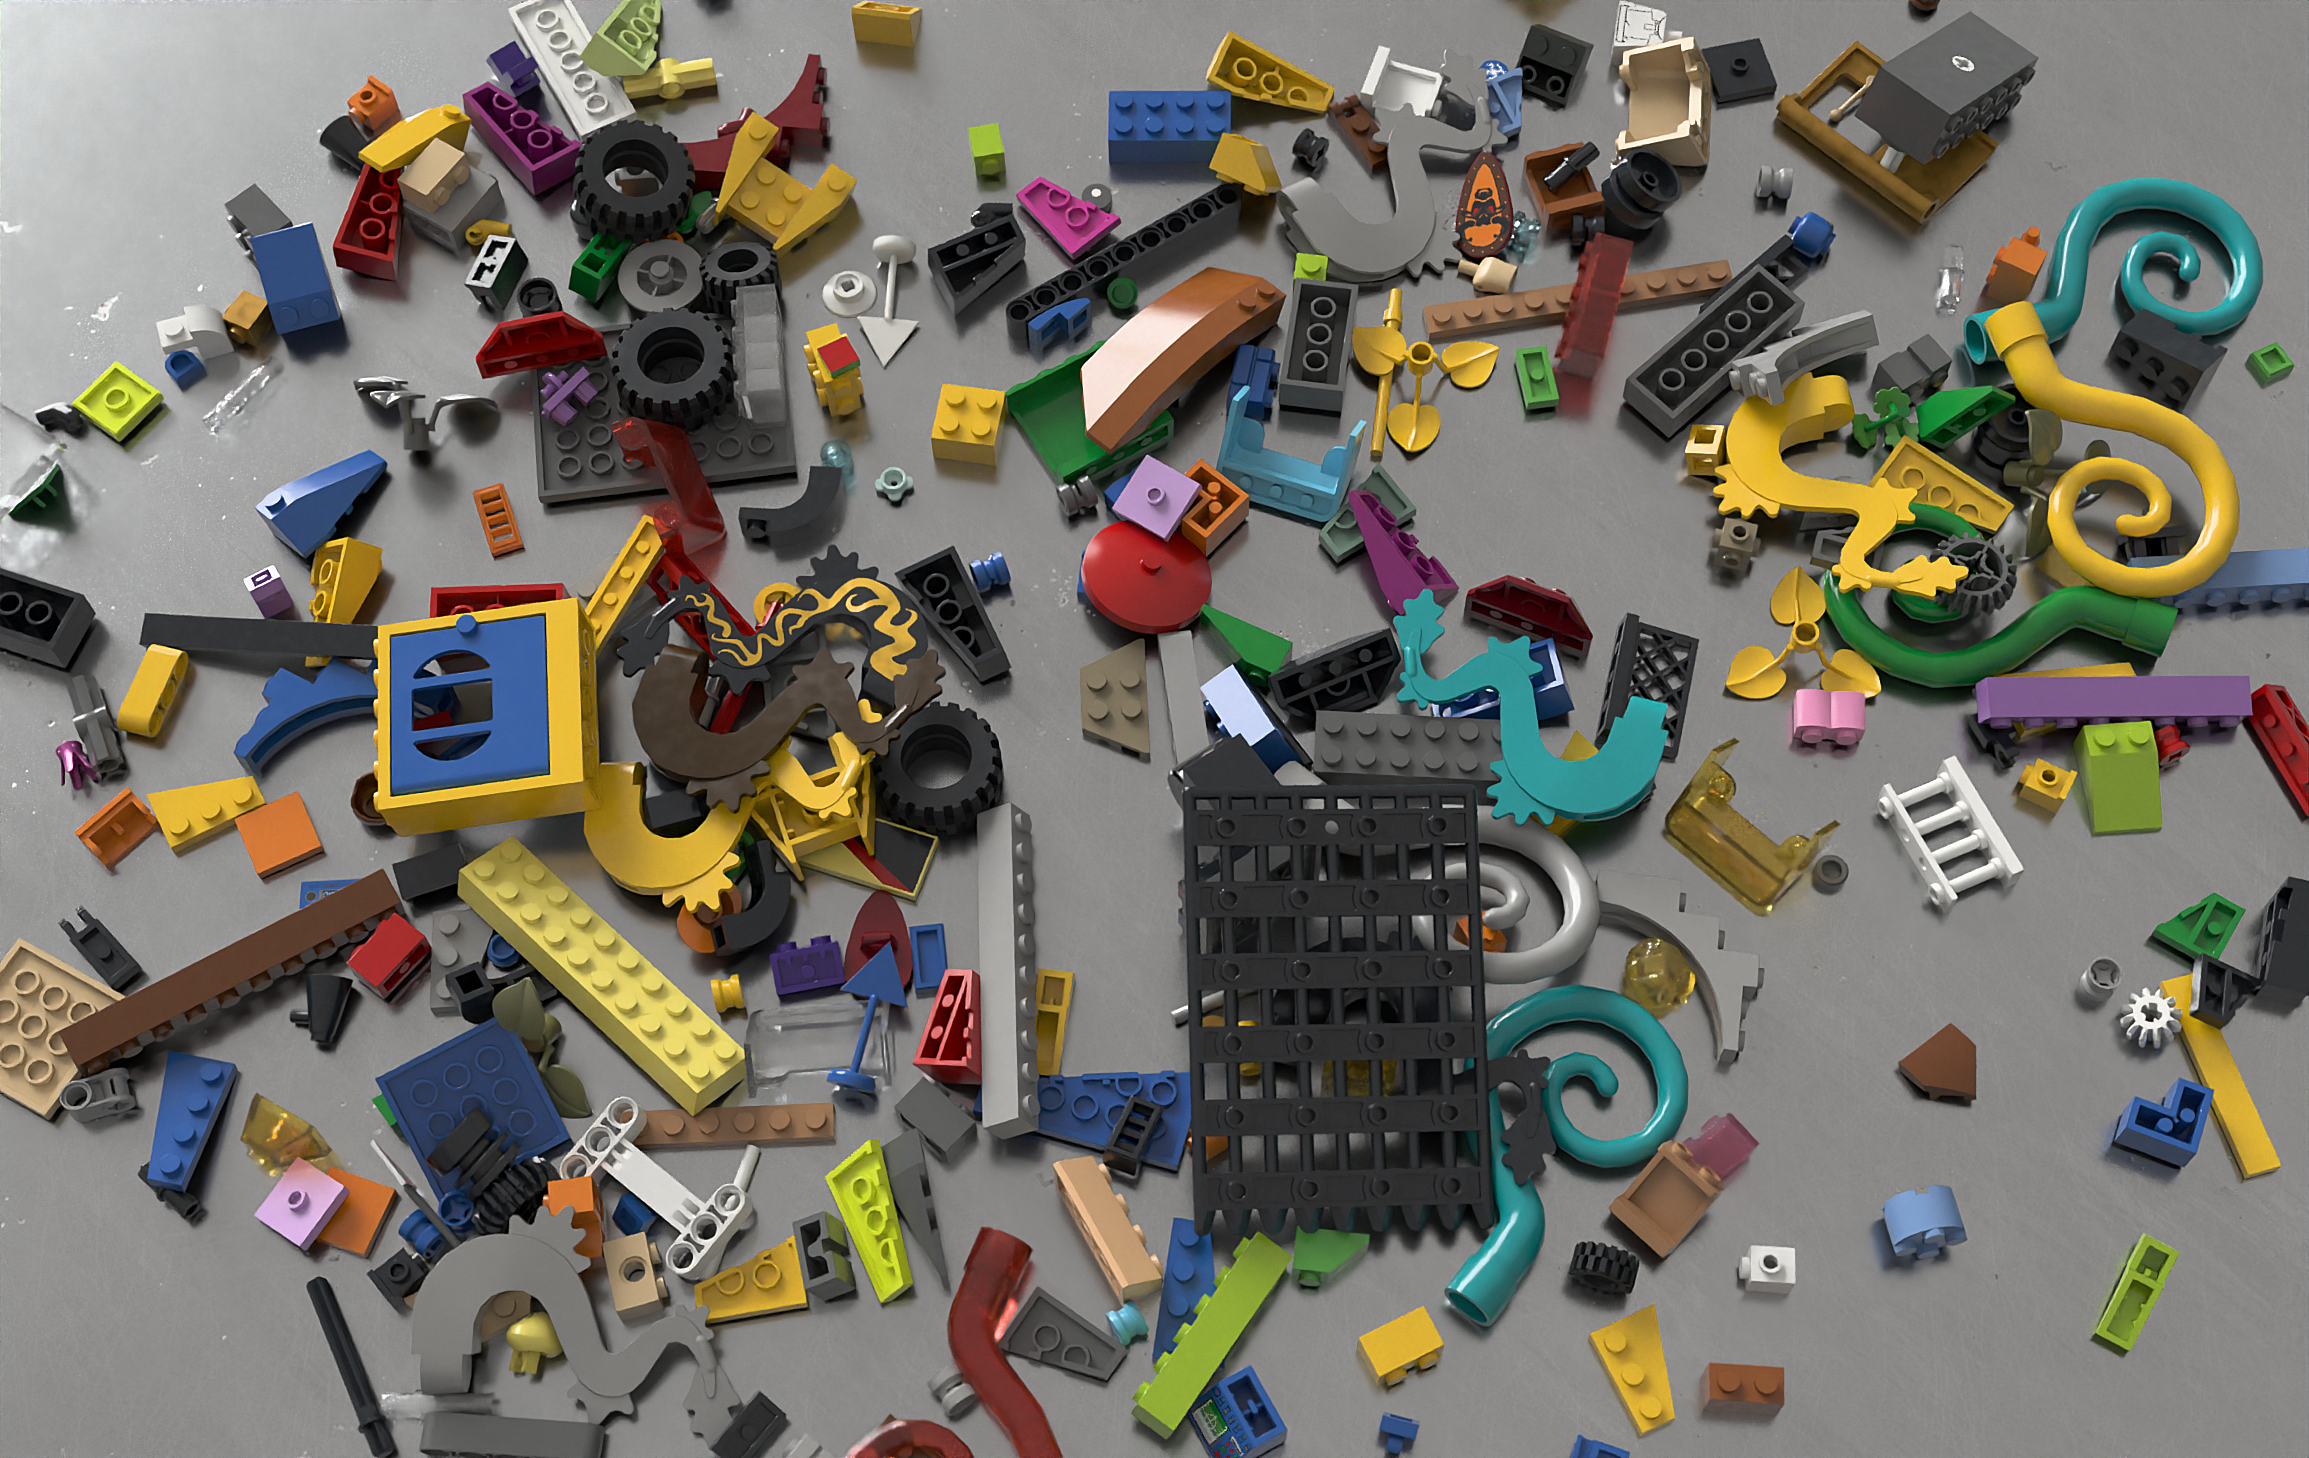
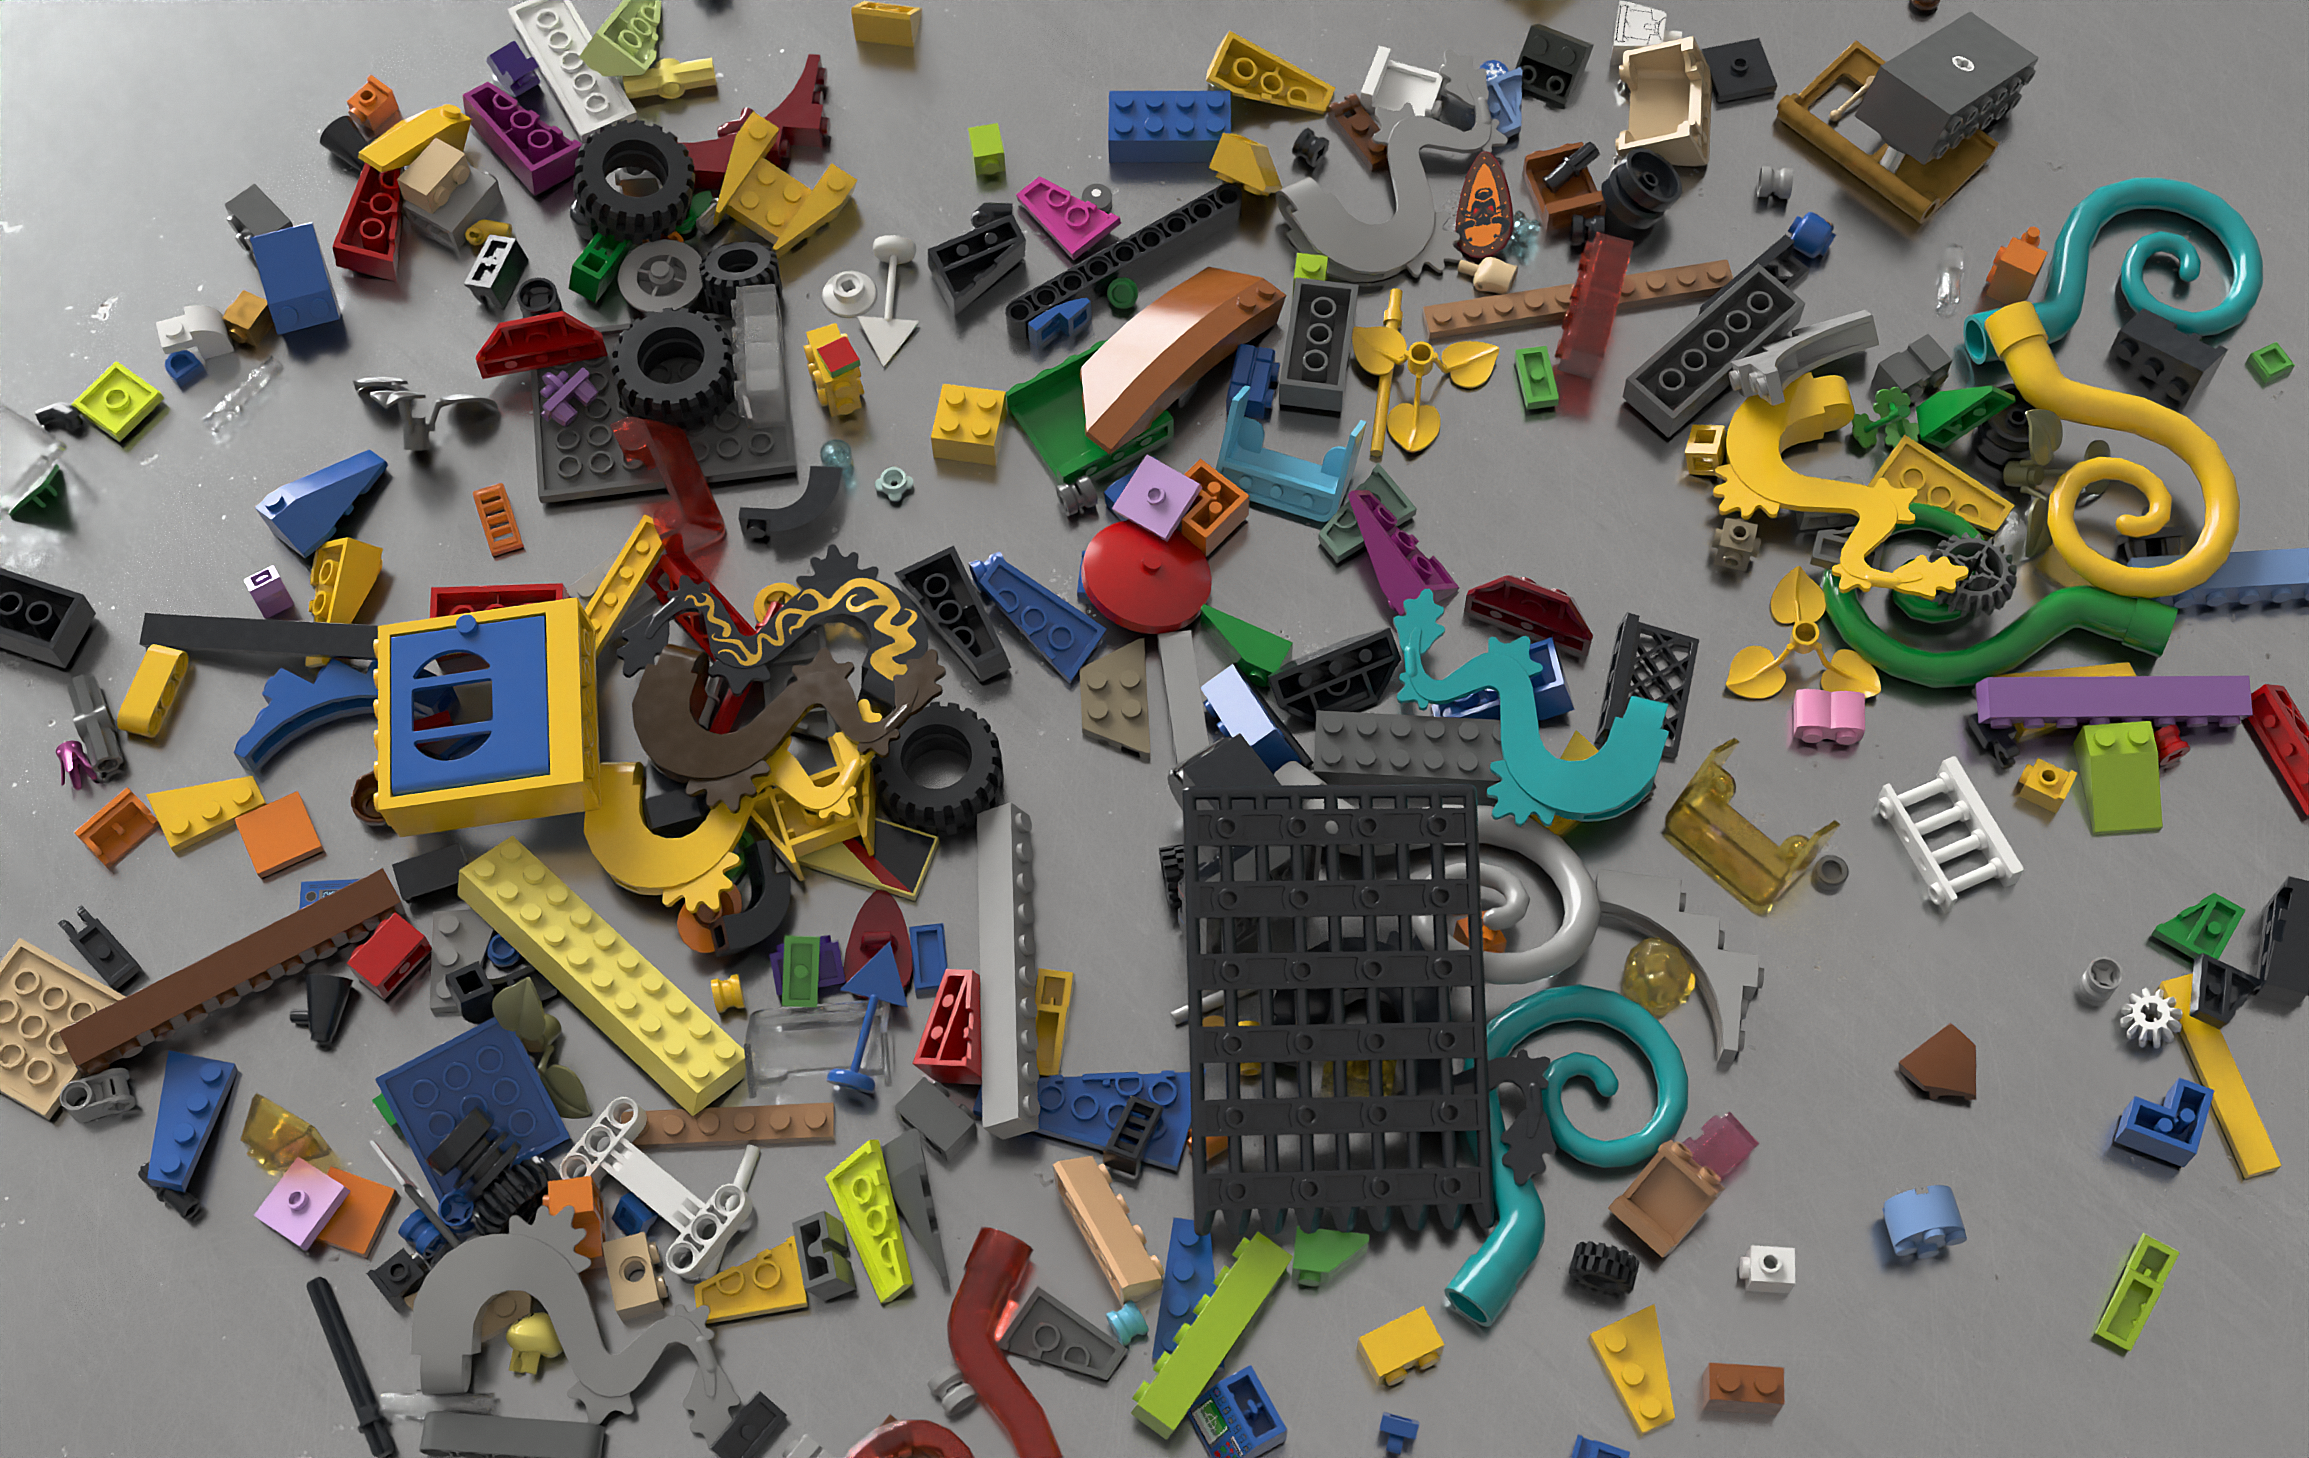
(801, 971): none -> bright green plate
(1046, 620): none -> blue wing
(1172, 871): none -> black tyre

